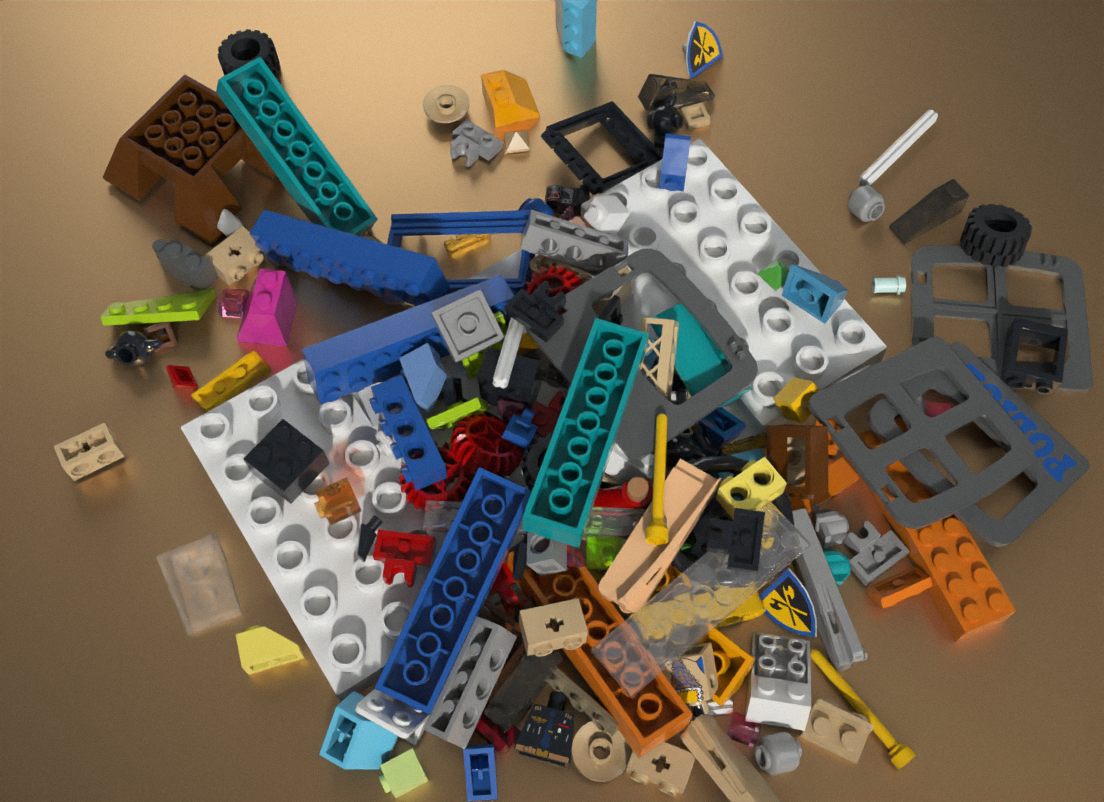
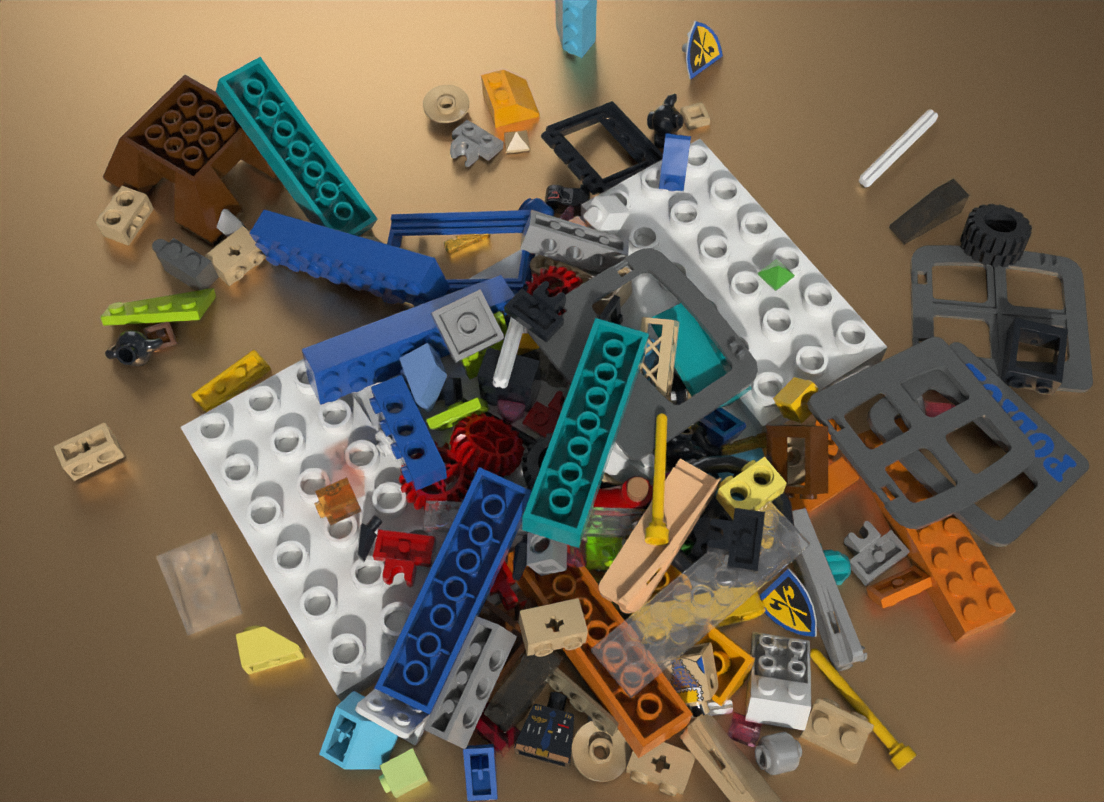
(124, 215): none -> tan brick
(181, 377): red slope -> none
(232, 302): clear pink slope -> none
(246, 47): black tyre -> none
(268, 310): dark pink slope -> none
(286, 461): black brick -> none
(521, 430): blue plate -> none
(659, 87): clear smoke slope -> none
(813, 292): dark azure slope -> none
(829, 526): light grey piece -> none
(866, 203): light grey head -> none
(889, 285): light aqua pin -> none

